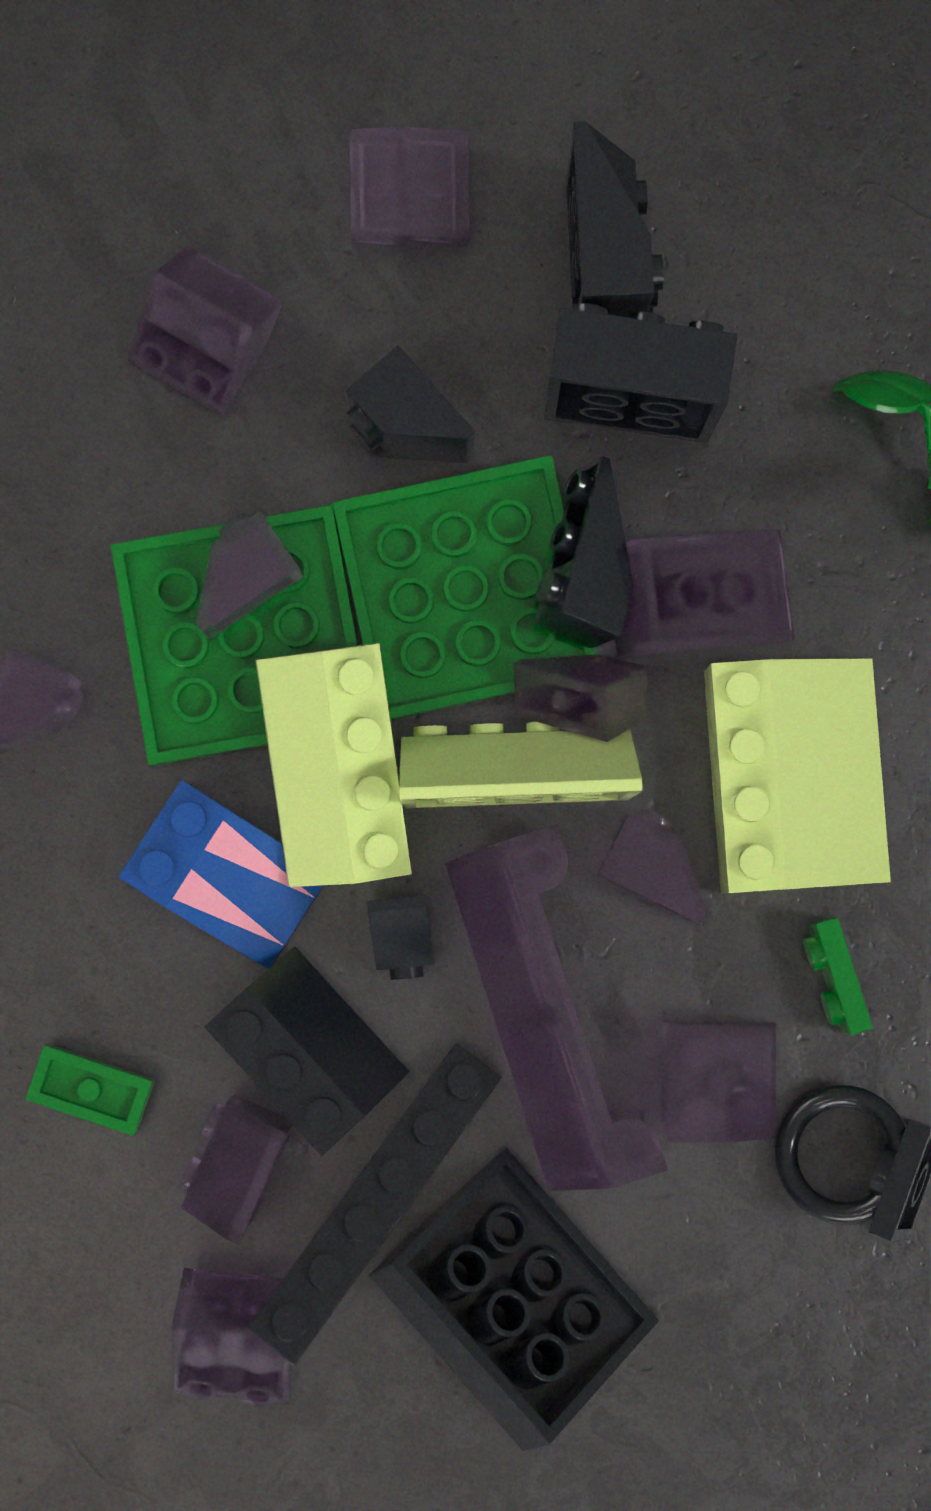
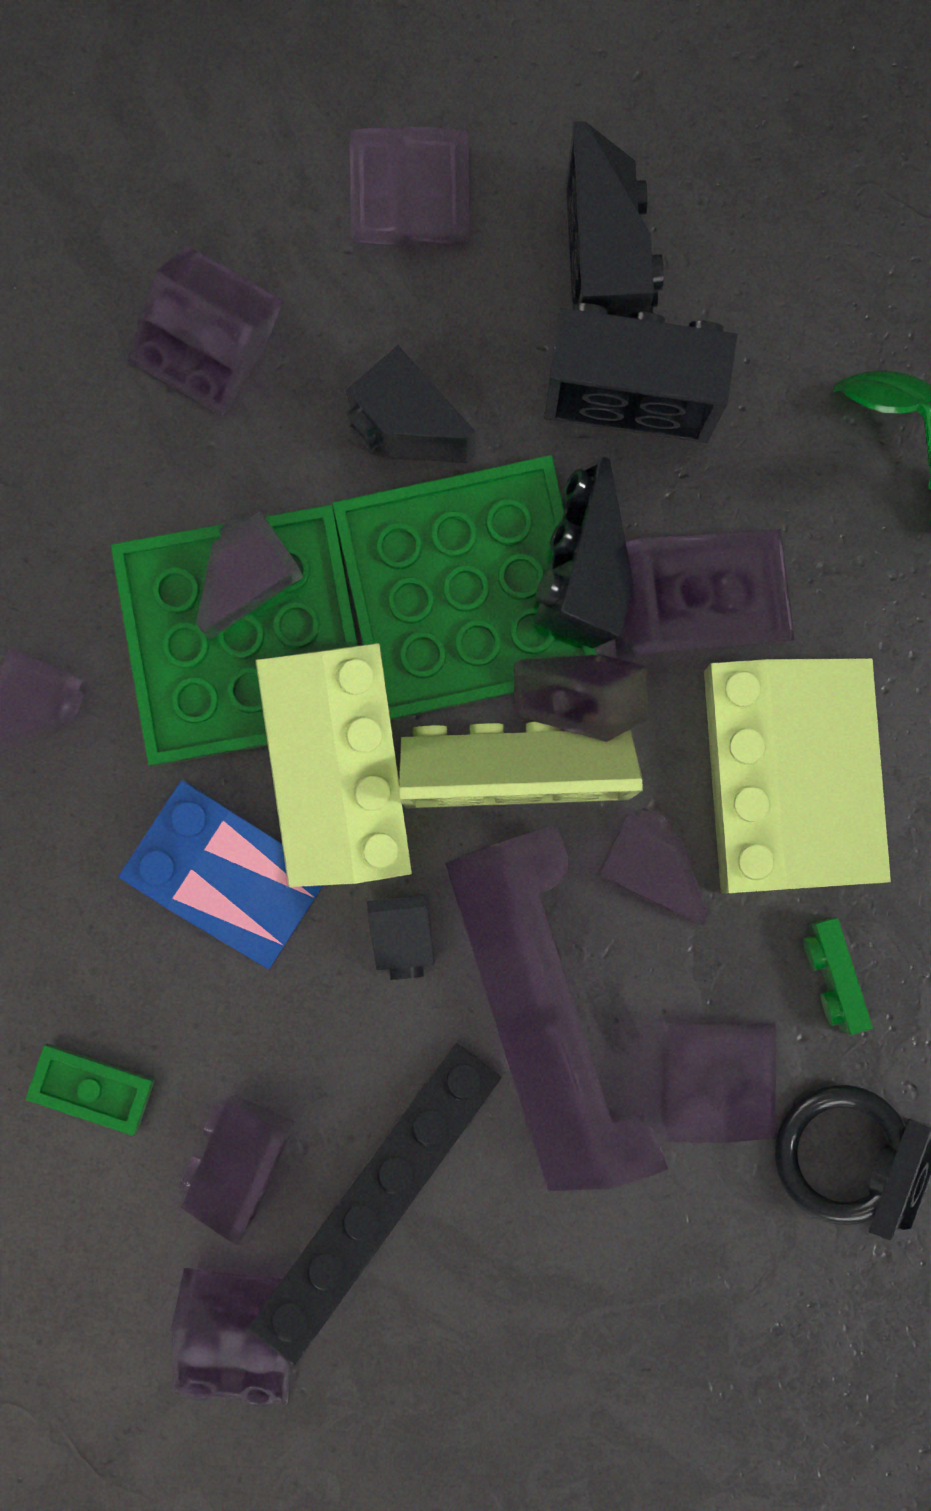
(307, 1050): black slope -> none
(515, 1301): black slope -> none

